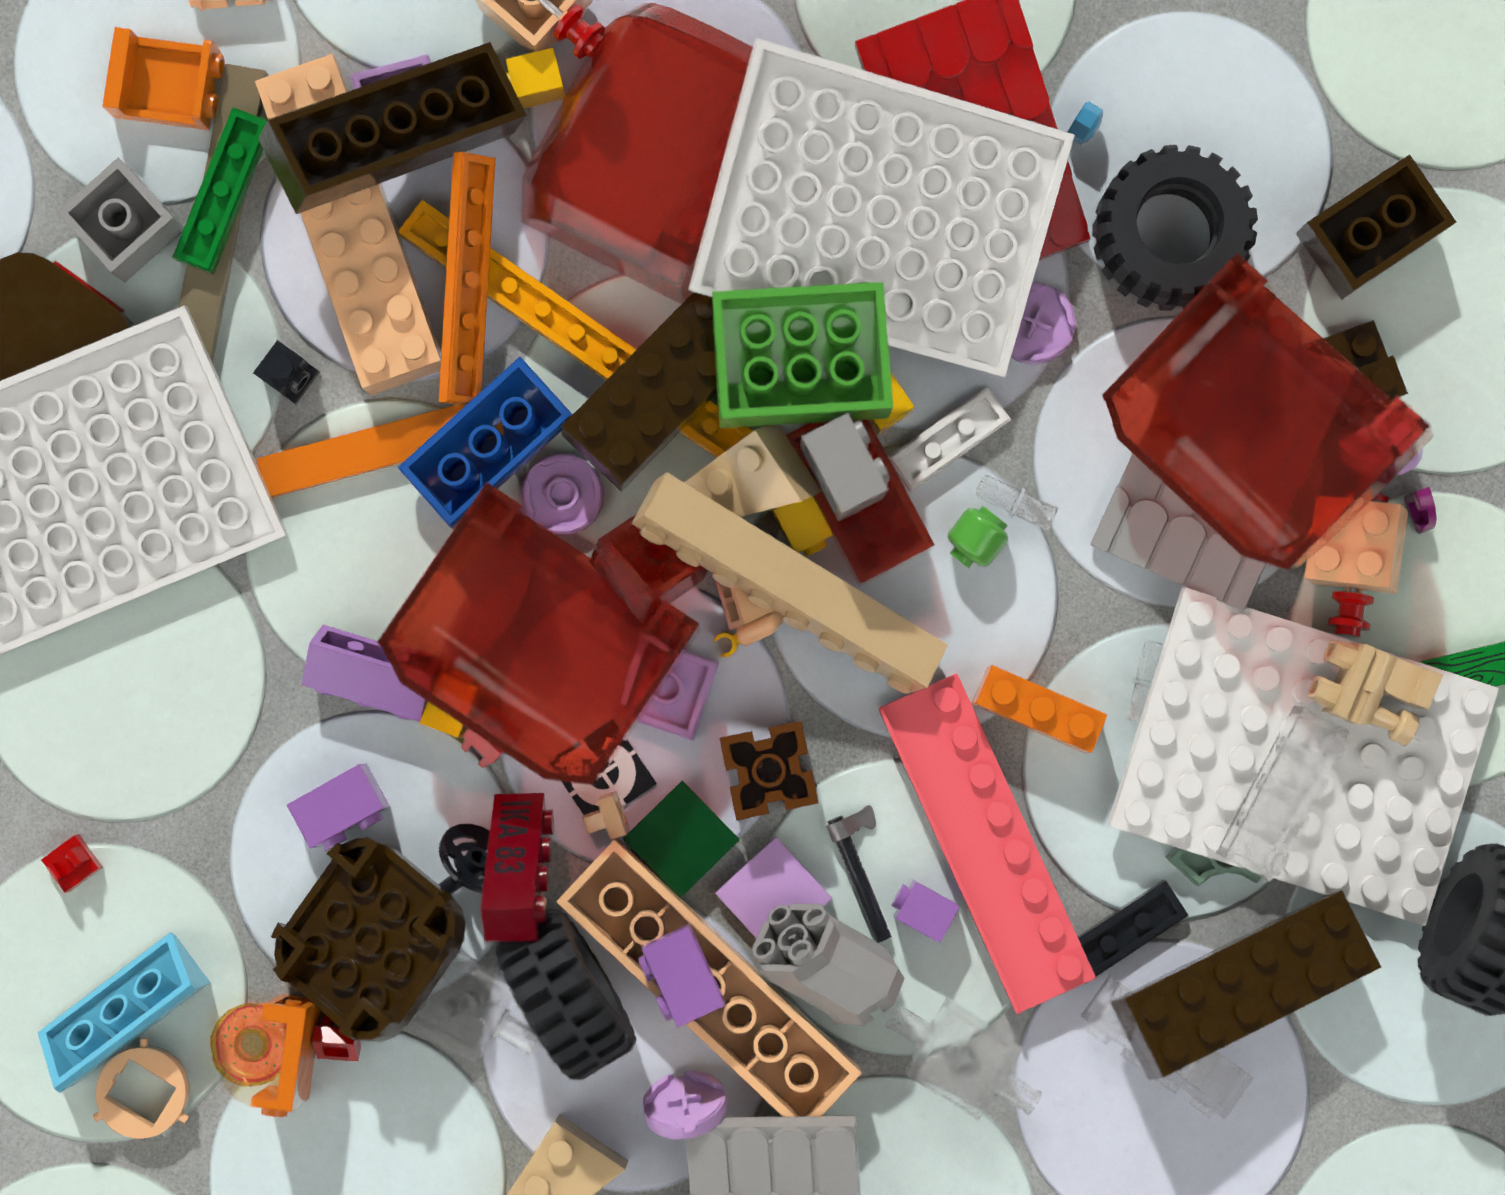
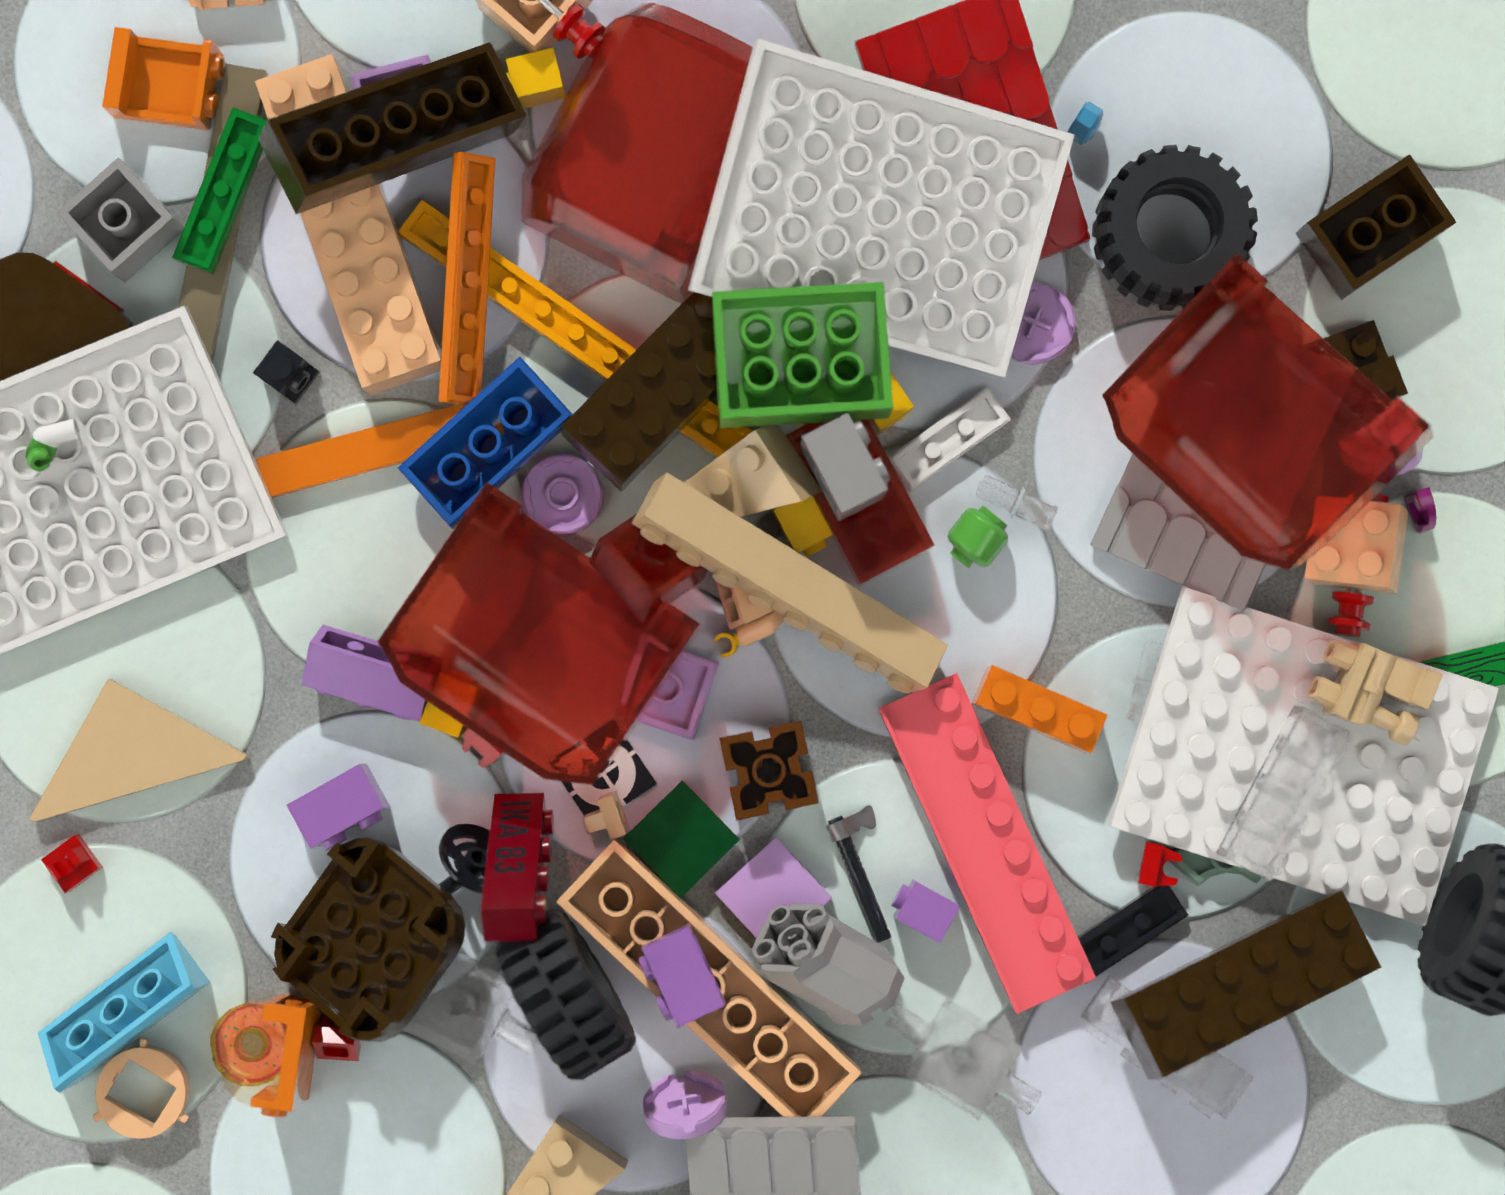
(46, 442): none -> arm
(129, 748): none -> tan tile
(1152, 864): none -> red tile

